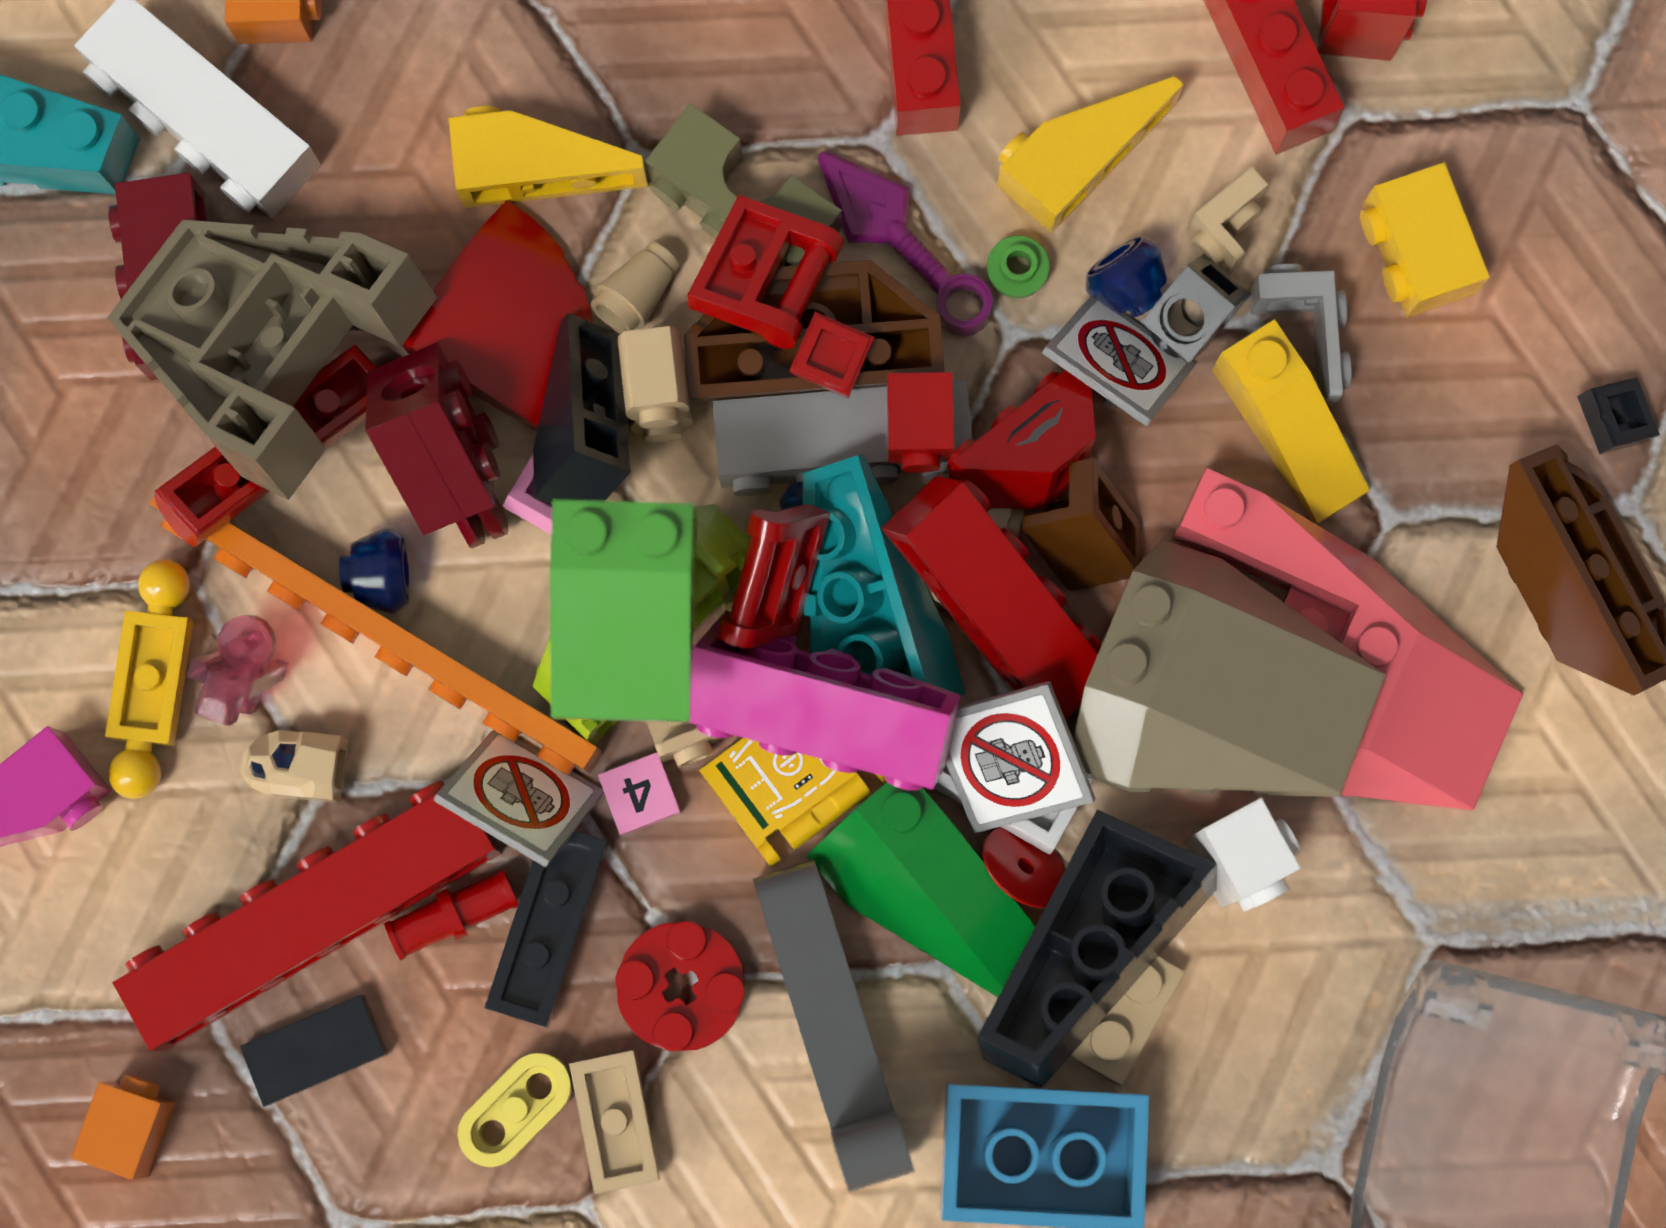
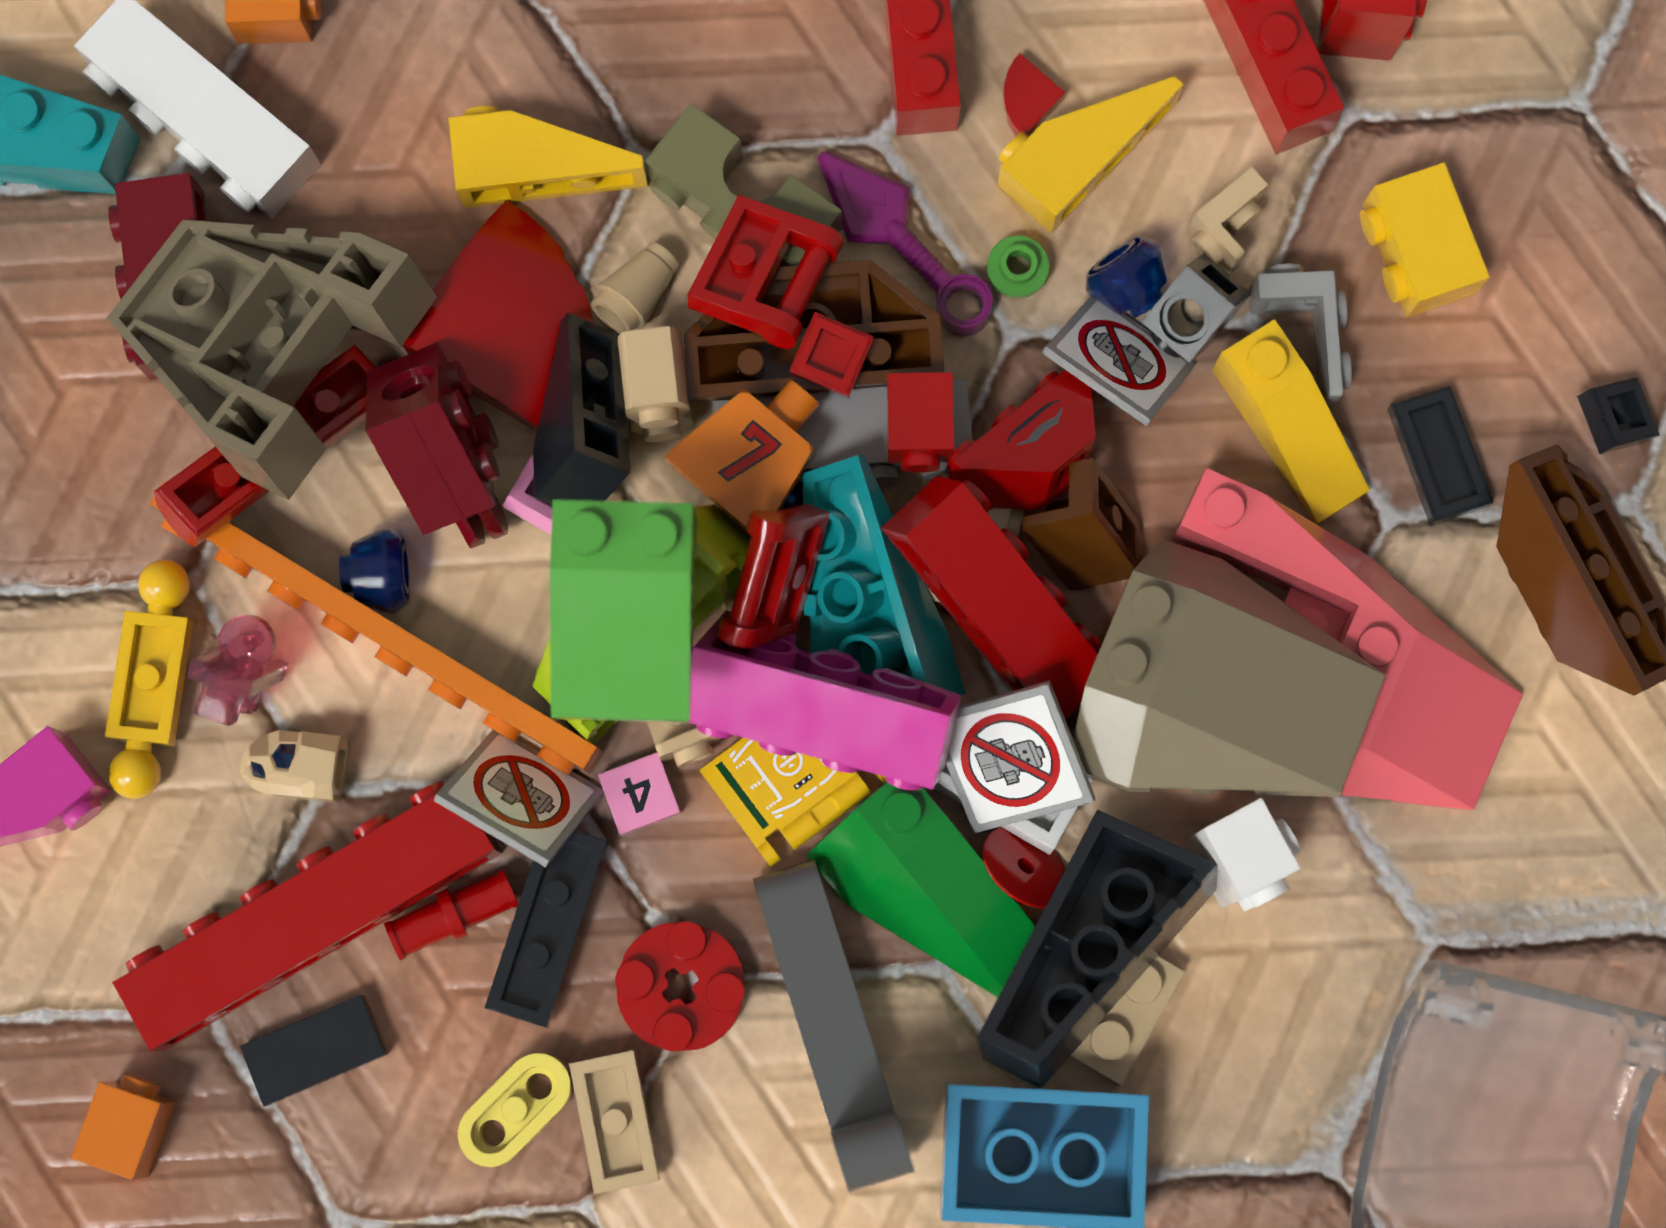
(748, 452): none -> orange torso
(1028, 96): none -> red tile
(1440, 455): none -> black tile

